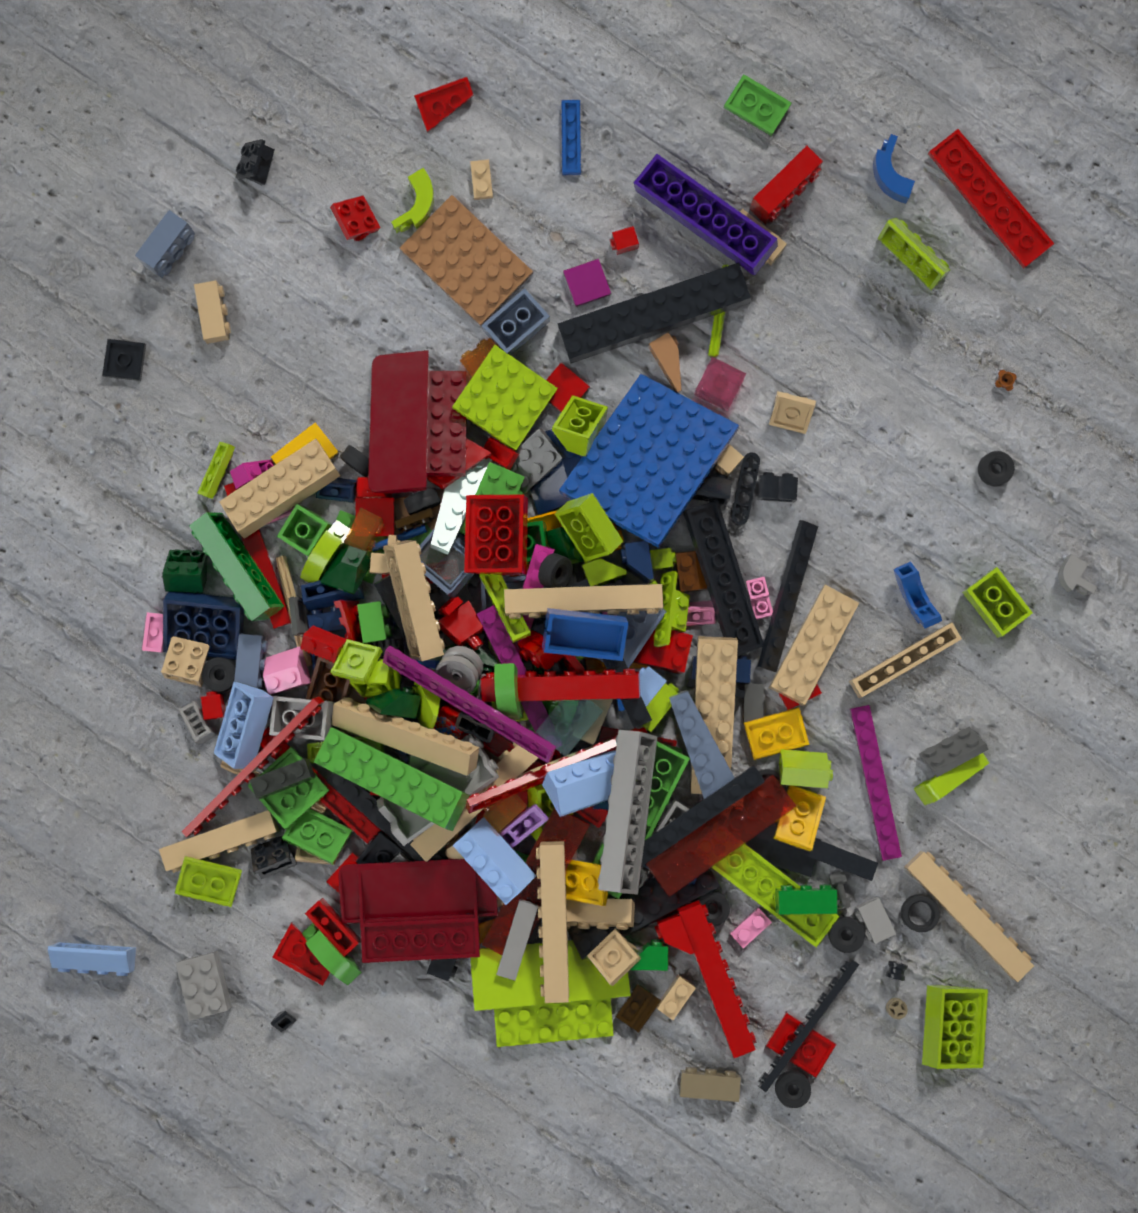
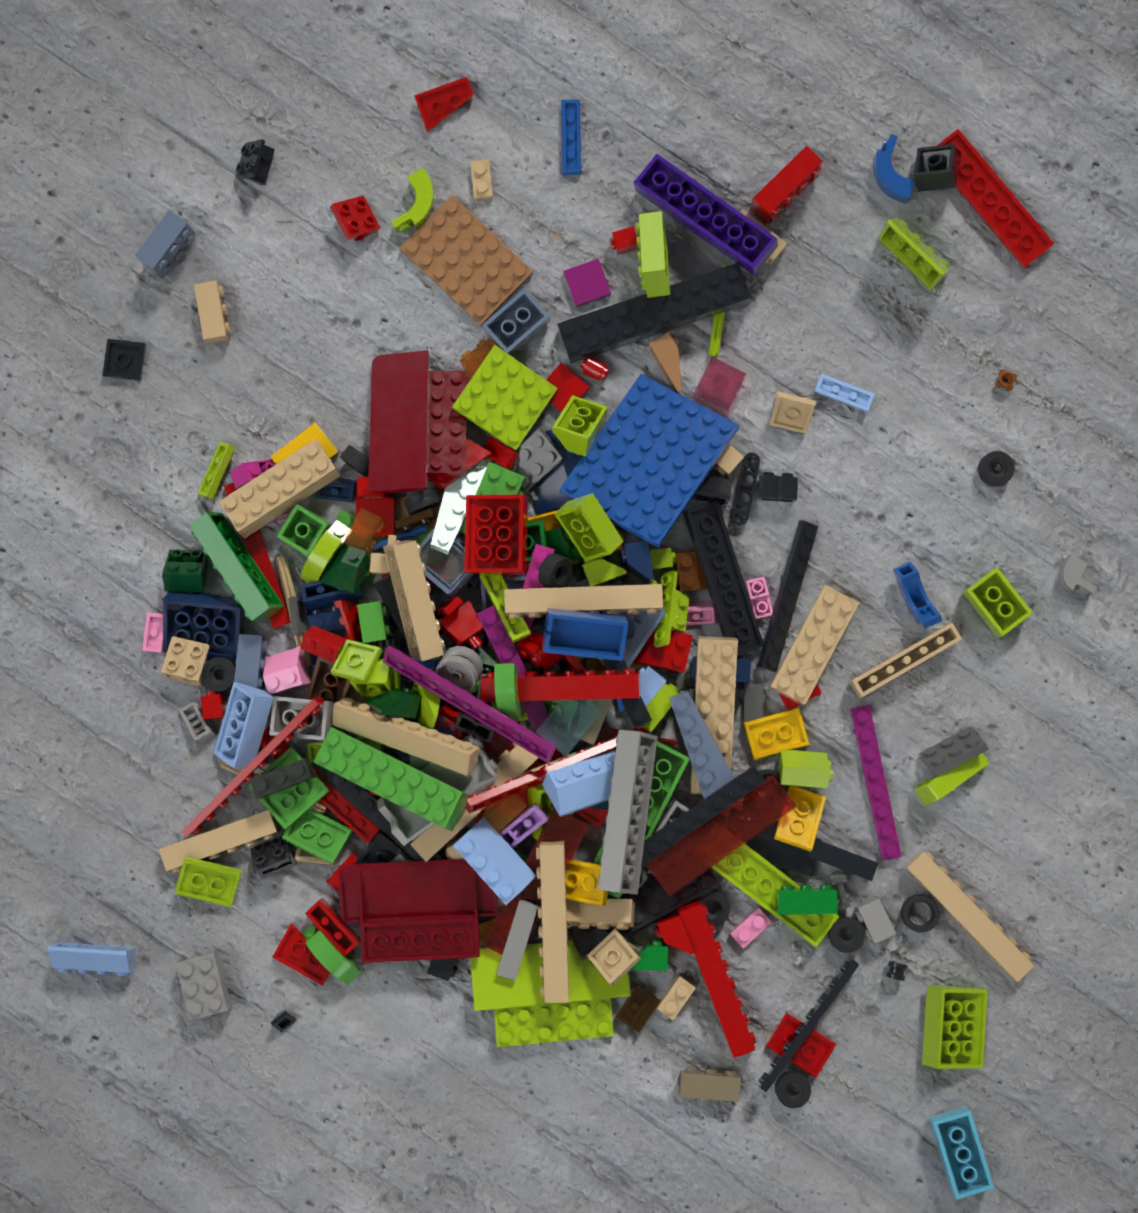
(594, 368): none -> red brick
(653, 254): none -> lime brick
(757, 105): bright green plate -> none
(844, 393): none -> light blue plate
(900, 1009): dark tan wheel -> none
(936, 167): none -> black slope
(961, 1152): none -> medium azure brick

